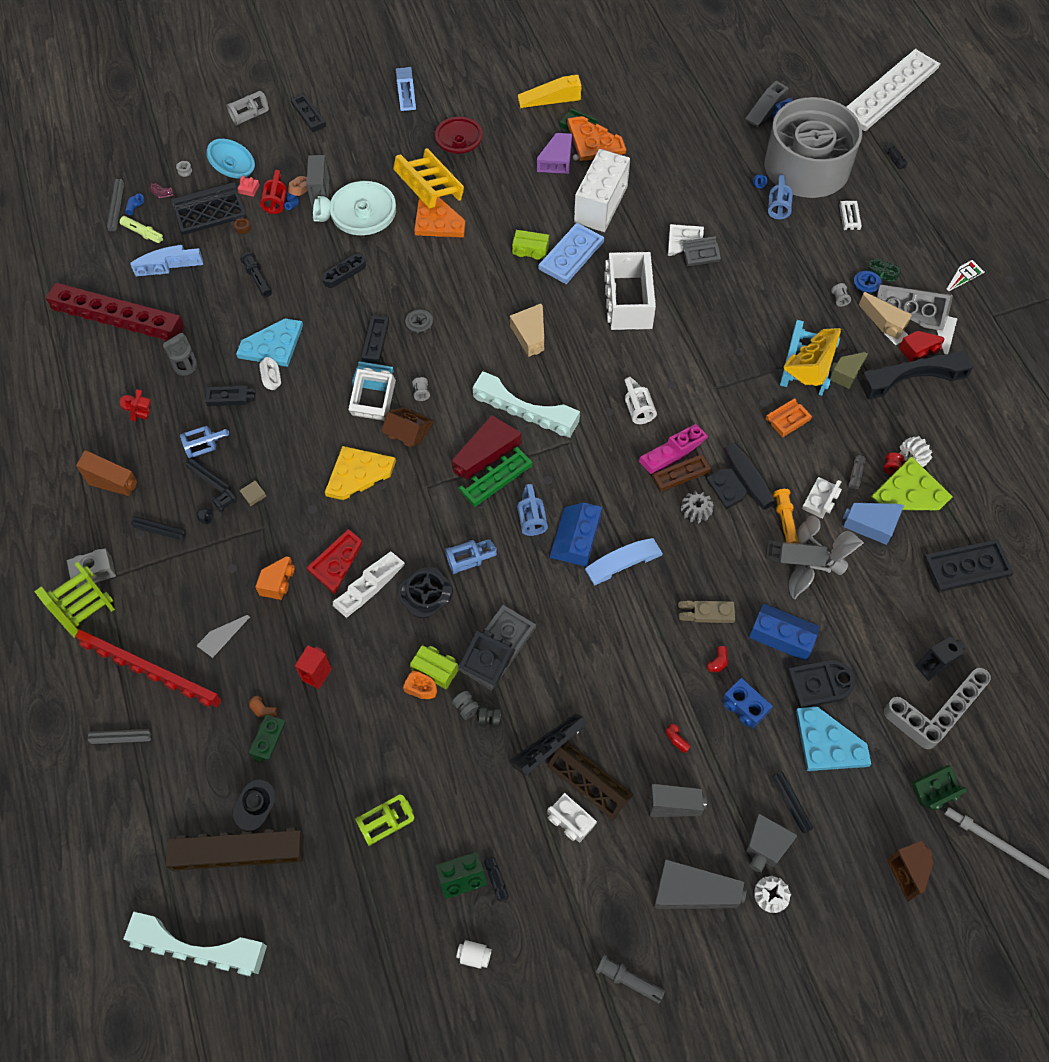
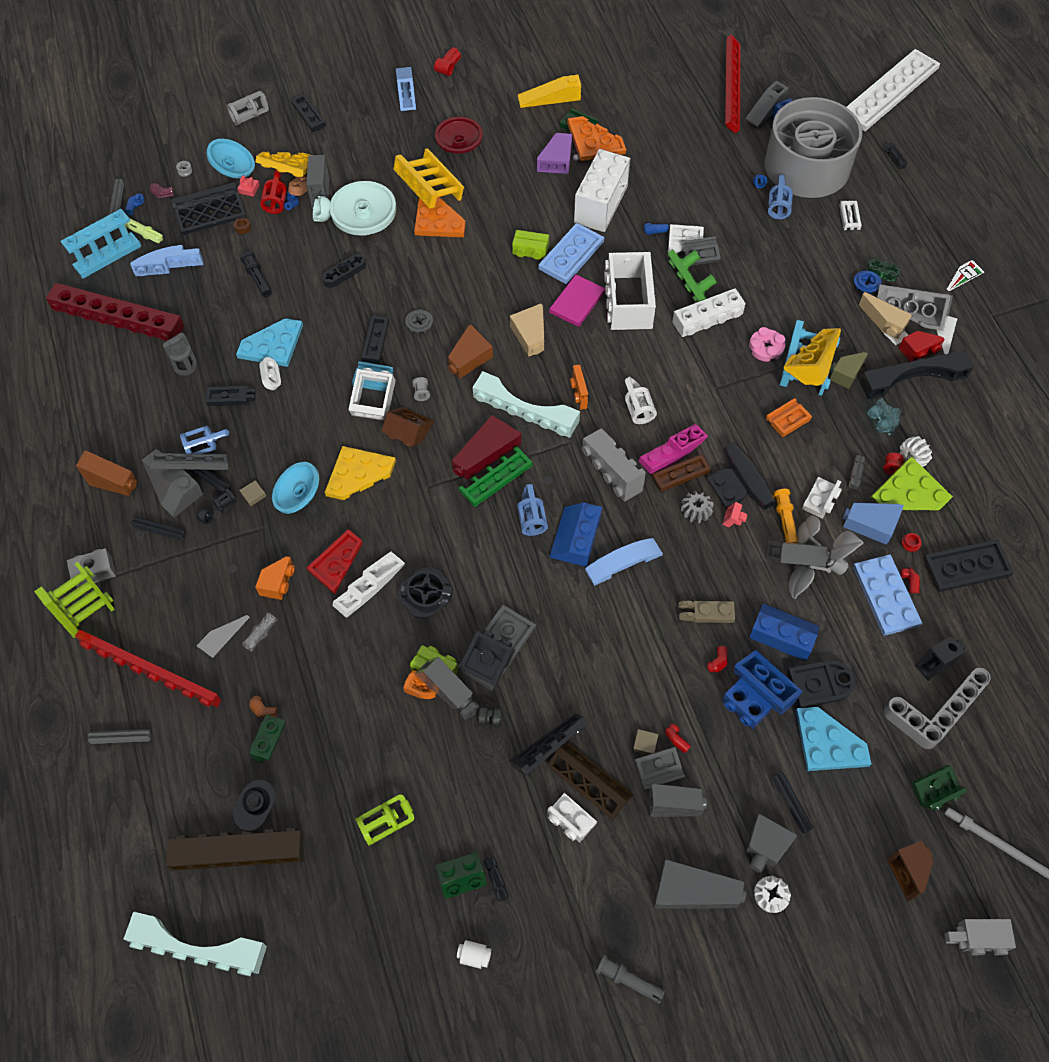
(107, 254): none -> medium azure fence
(137, 406): red hips -> none
(173, 487): none -> dark grey wedge
(188, 461): none -> dark grey tile
(259, 632): none -> clear pin
(284, 162): none -> yellow plate
(295, 487): none -> medium azure dish
(313, 666): red brick -> none
(444, 683): none -> dark grey slope
(446, 64): none -> red piece
(469, 353): none -> dark orange slope
(475, 551): medium blue piece -> none
(577, 300): none -> dark pink tile
(578, 383): none -> orange plate
(614, 465): none -> light grey wedge
(645, 742): none -> dark tan tile
(655, 228): none -> blue arm
(659, 767): none -> dark grey plate
(691, 285): none -> bright green plate
(708, 312): none -> white brick
(732, 84): none -> red plate
(734, 516): none -> coral tile
(768, 336): none -> bright pink plate
(768, 681): none -> blue slope
(841, 294): light grey bush -> none
(887, 415): none -> clear light blue hips
(887, 595): none -> light blue plate
(911, 542): none -> red plate
(913, 578): none -> red arm
(983, 936): none -> light grey hinge

